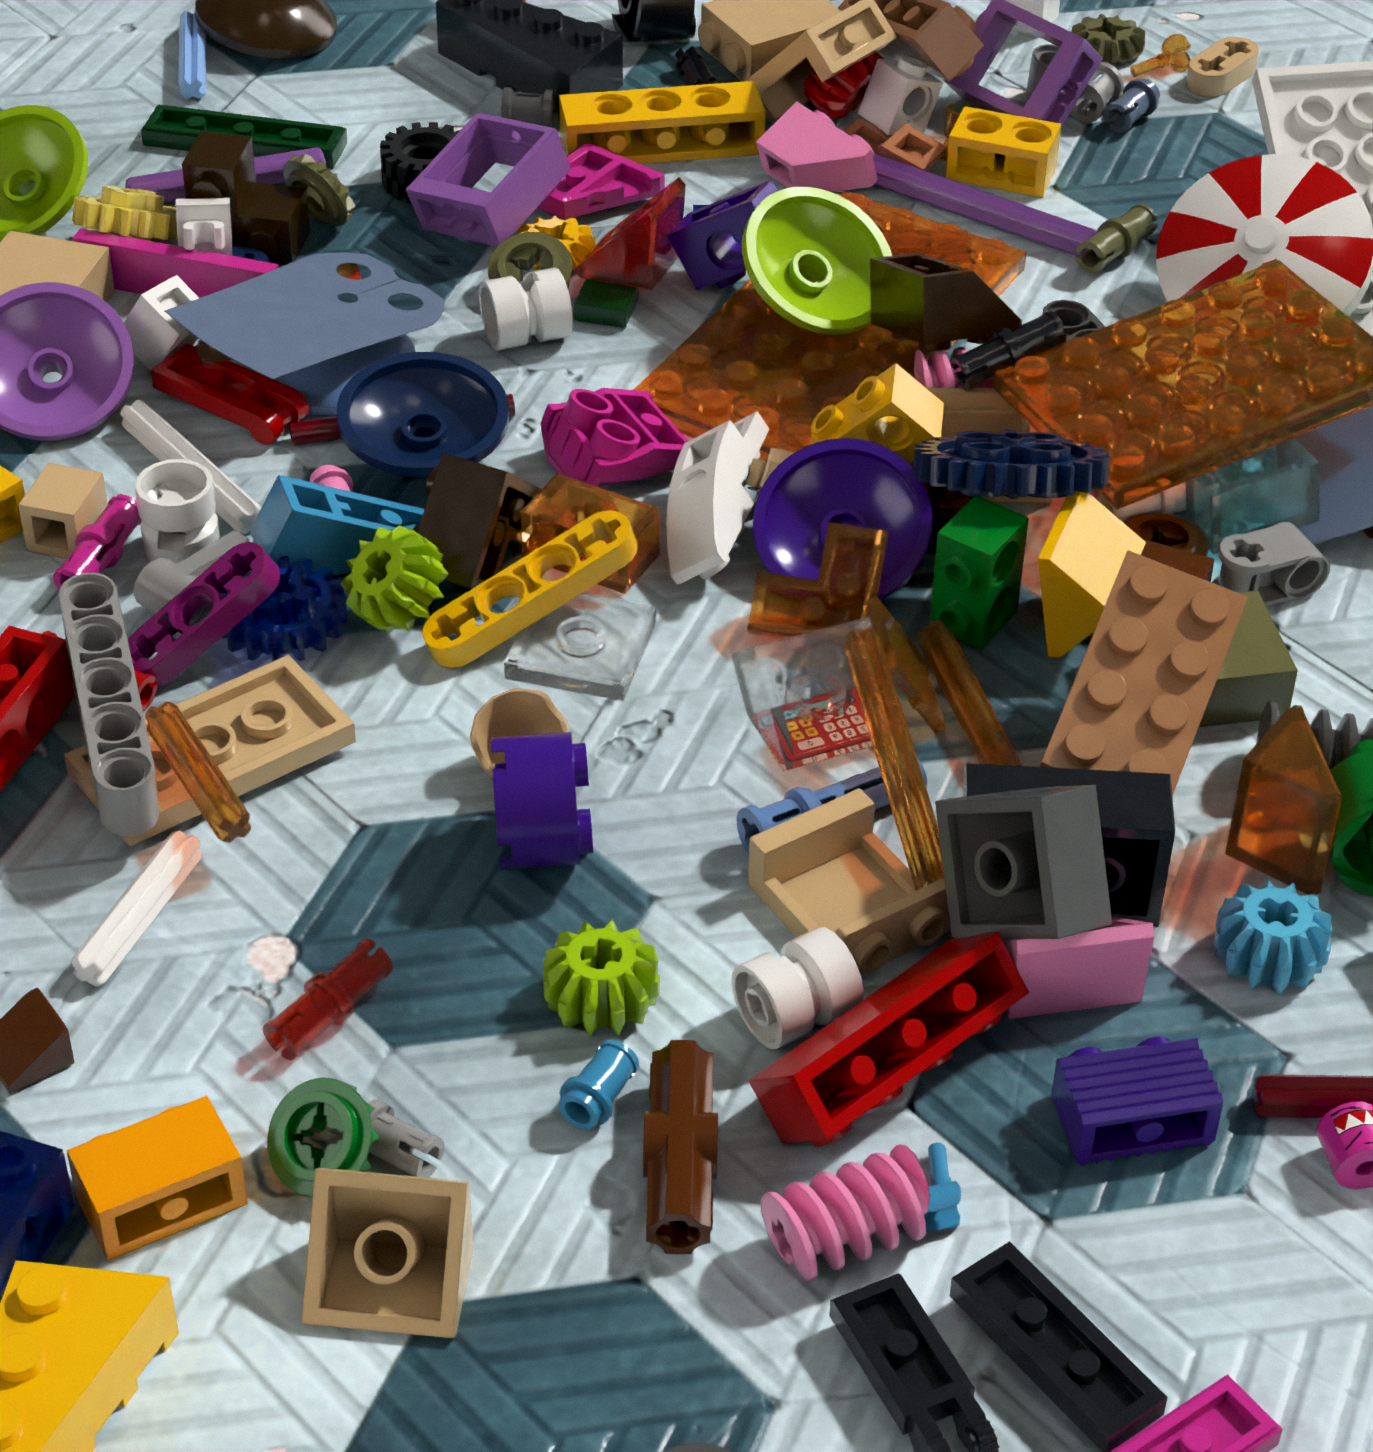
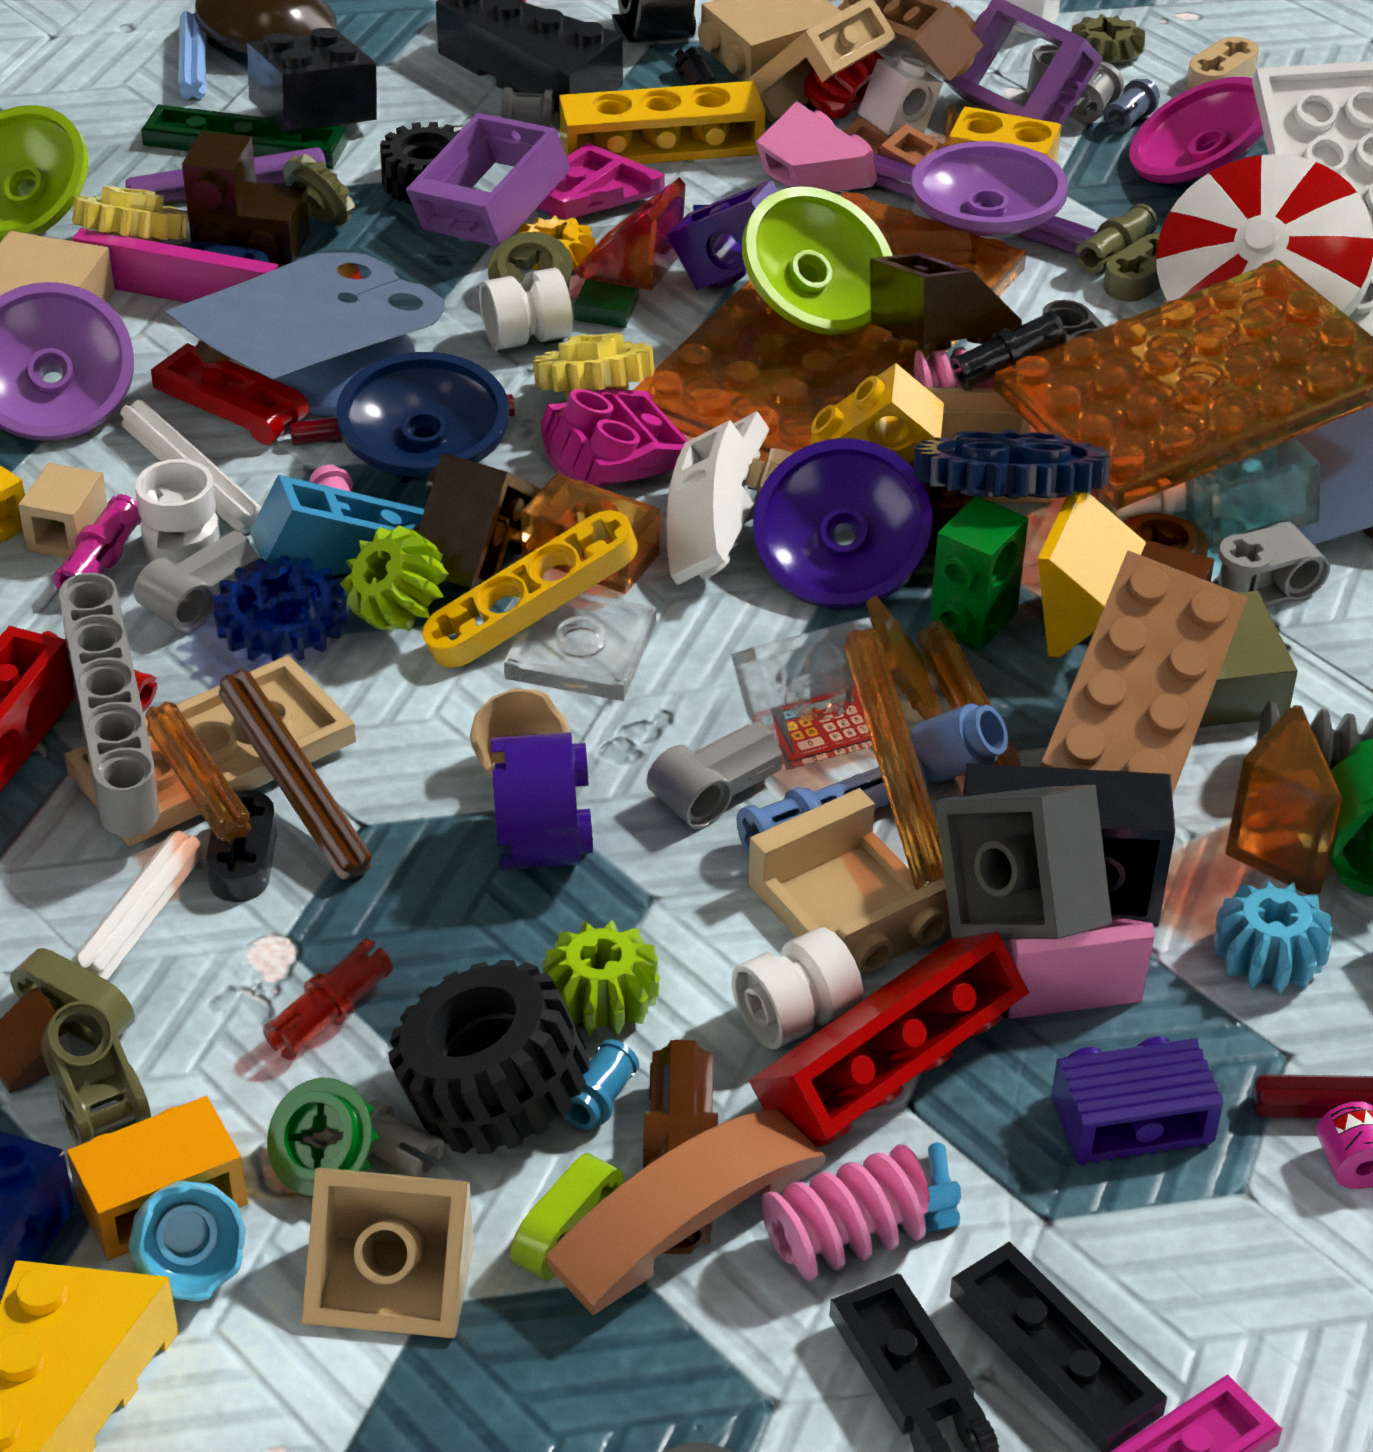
(68, 982): none -> olive beam
(92, 1078): none -> olive piece
(153, 330): white brick -> none
(189, 1236): none -> medium azure hair
(204, 224): white tile -> none
(243, 597): magenta beam -> none
(255, 848): none -> black beam
(295, 775): none -> reddish brown axle
(311, 80): none -> black brick
(489, 1056): none -> black tyre
(560, 1208): none -> lime beam
(593, 364): none -> light yellow gear
(675, 1197): none -> nougat slope
(703, 781): none -> light grey piece
(846, 580): clear orange brick -> none
(957, 738): none -> medium blue brick
(989, 187): none -> medium lavender dish
(1133, 271): none -> olive beam
(1169, 57): clear orange hand -> none
(1198, 132): none -> dark pink dish

